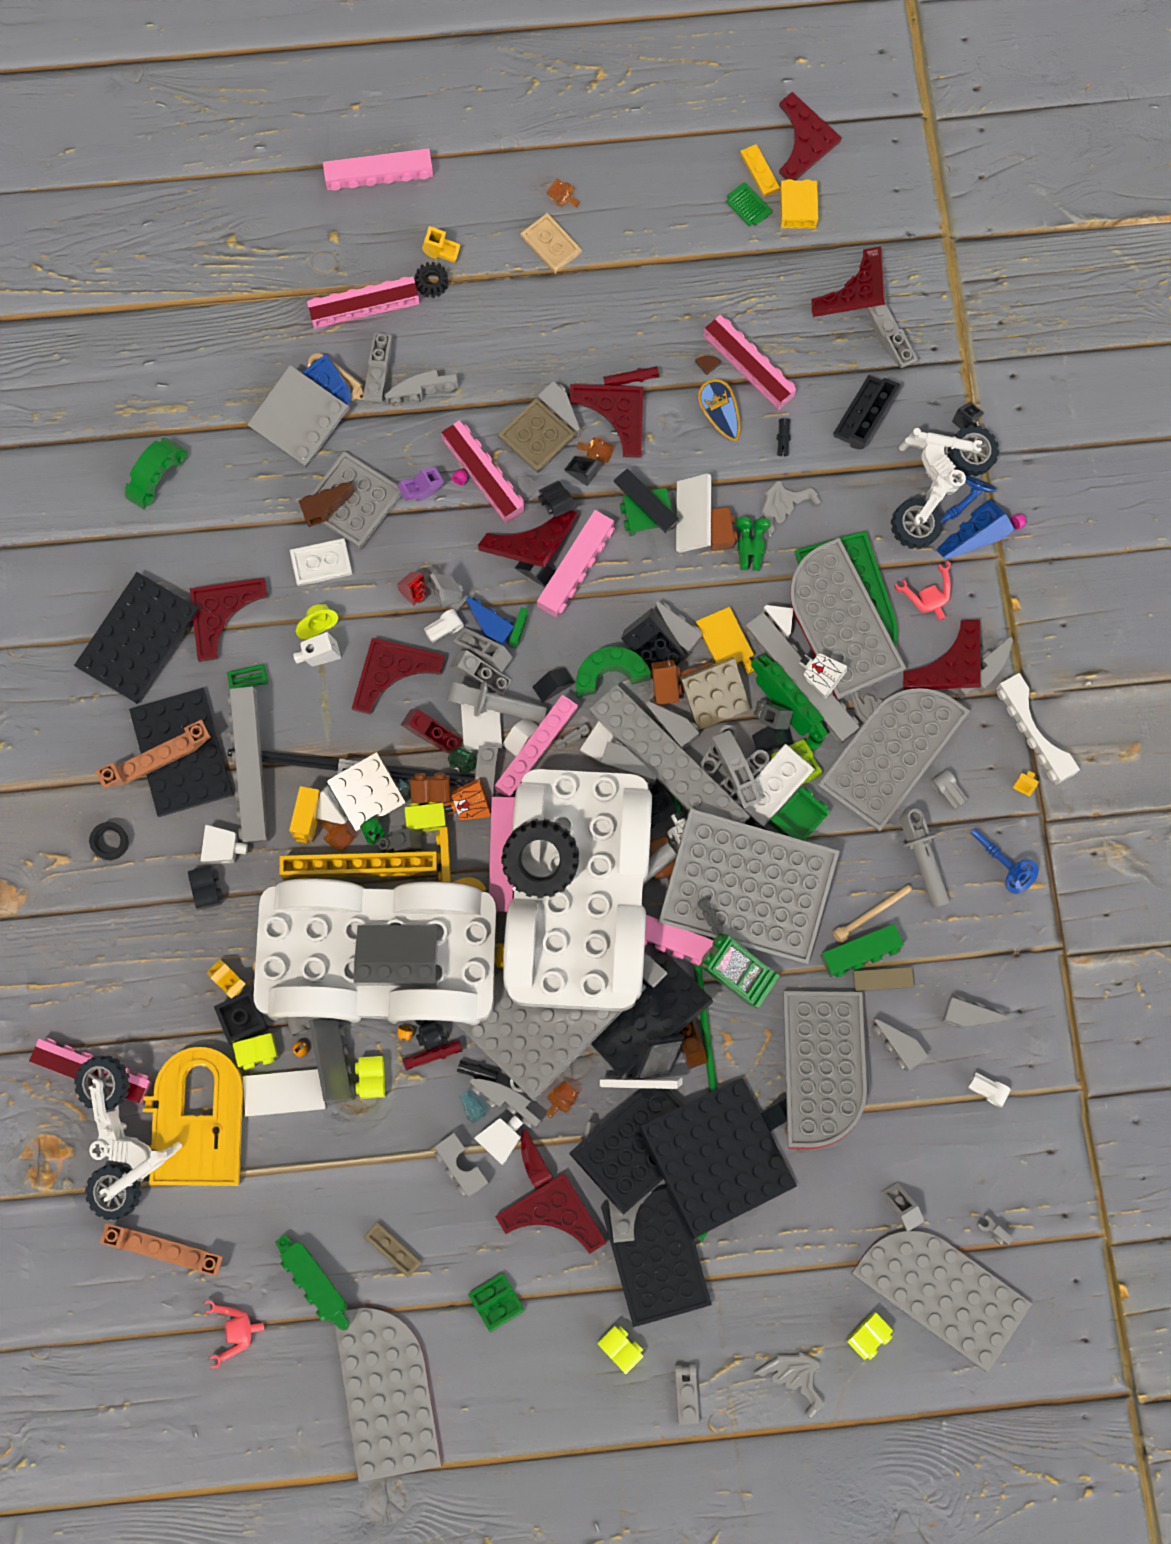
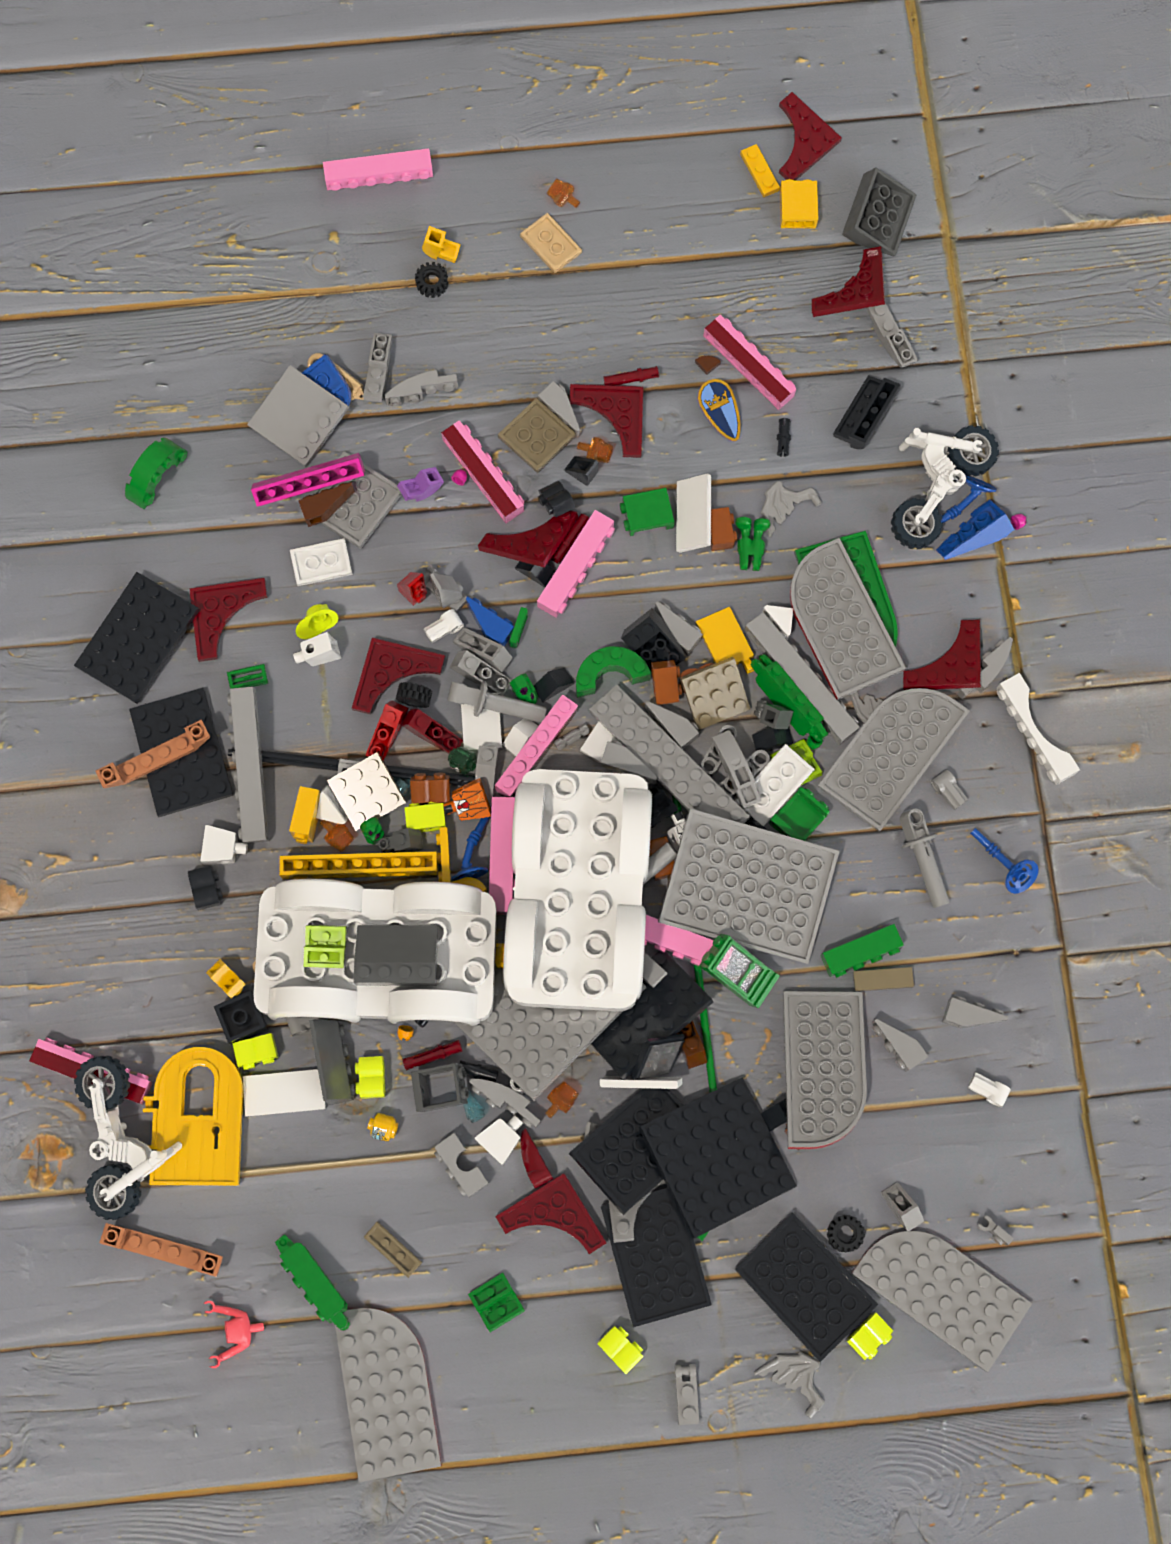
(98, 830): black tyre -> none
(302, 1052): light orange hinge -> none
(307, 479): none -> dark pink brick
(325, 946): none -> lime slope
(363, 302): brick -> none
(382, 1127): none -> yellow head
(387, 729): none -> red slope
(414, 695): none -> black tyre
(421, 1091): none -> dark grey window
(431, 1035): black head -> none
(467, 867): none -> blue dish
(524, 689): none -> green rock
(532, 884): black tyre -> none
(569, 539): none -> dark red pin
(646, 500): black tile -> none
(710, 917): dark grey axle -> none
(748, 205): green window -> none
(806, 1287): none -> black plate
(823, 673): white torso -> none
(842, 934): tan piece -> none
(858, 1233): none -> black tyre
(879, 212): none -> dark grey slope
(930, 598): coral piece -> none
(967, 415): black slope -> none
(1026, 783): yellow tile -> none

